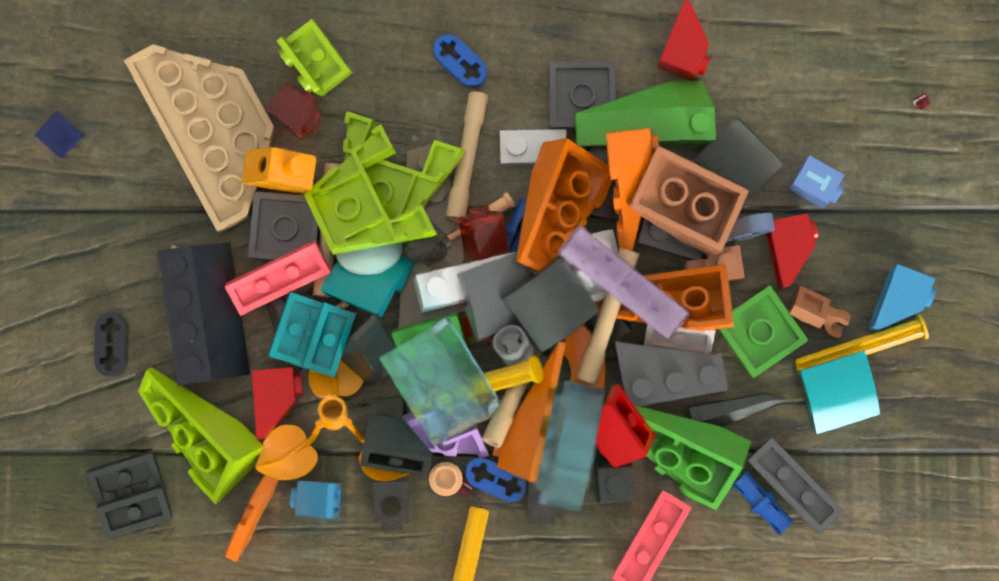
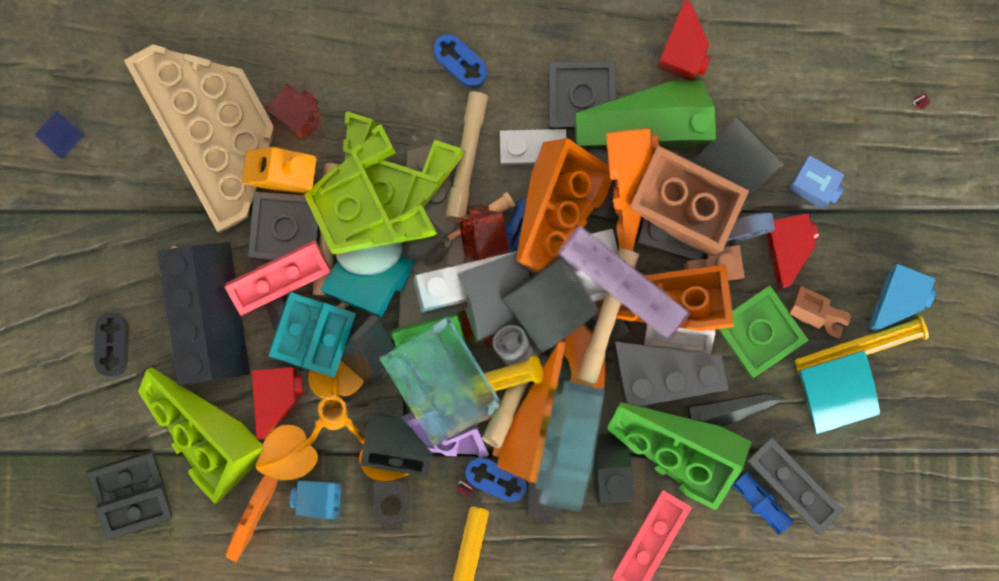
(314, 58): lime bracket -> none
(445, 479): light nougat plate -> none
(622, 430): red slope -> none

